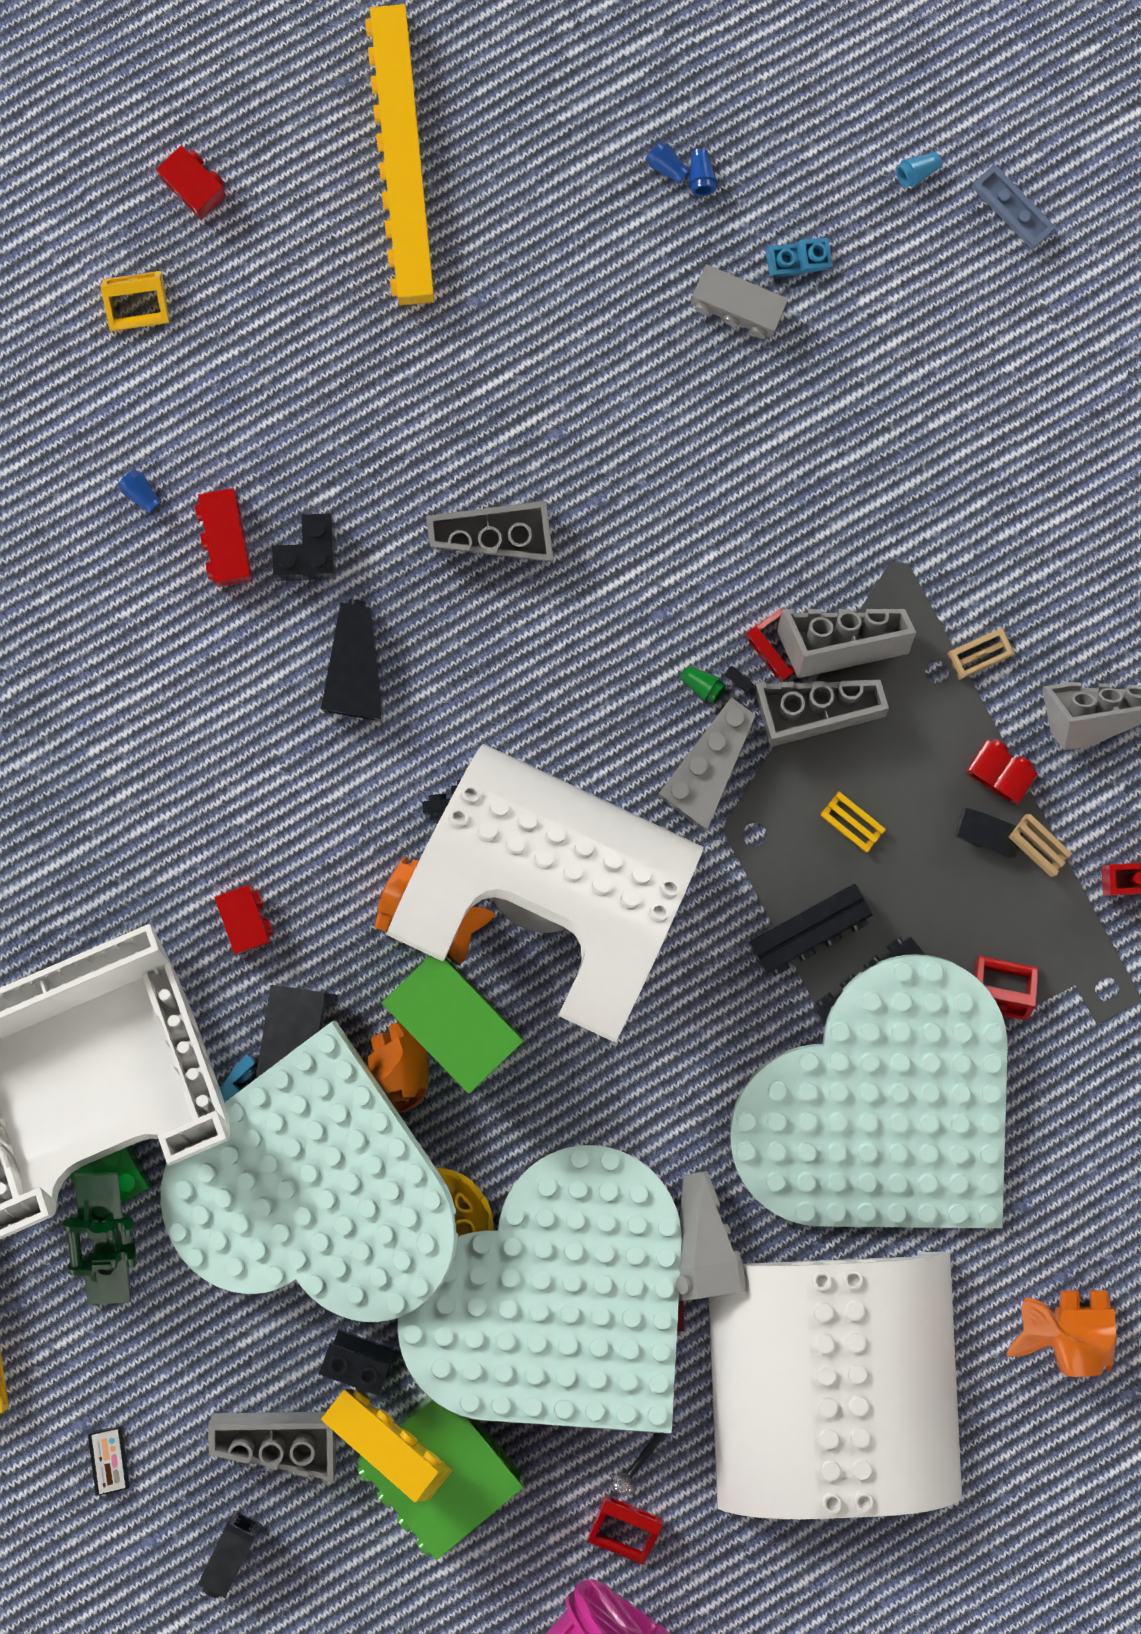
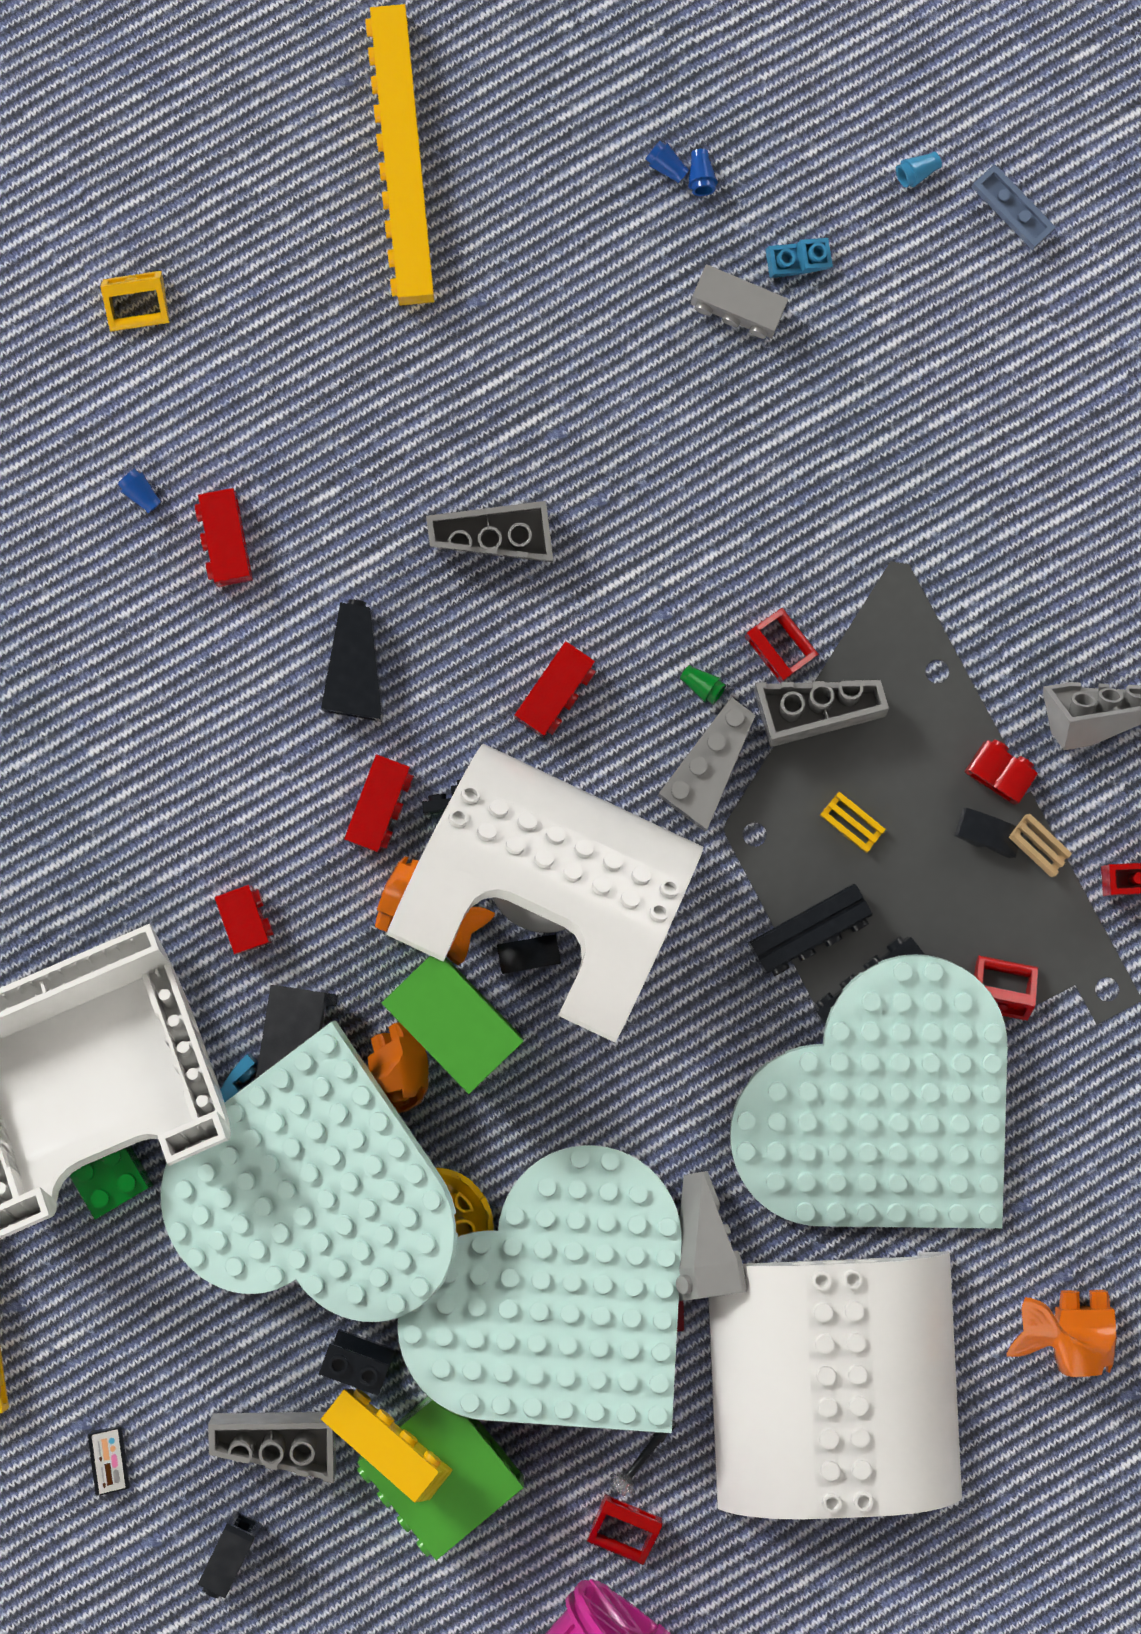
(111, 1239): dark green piece -> none
(191, 181): red brick -> none
(314, 557): black brick -> none
(379, 804): none -> red brick
(529, 954): none -> black slope
(556, 690): none -> red brick
(739, 679): black tile -> none
(843, 639): light grey wedge -> none
(957, 664): tan tile -> none

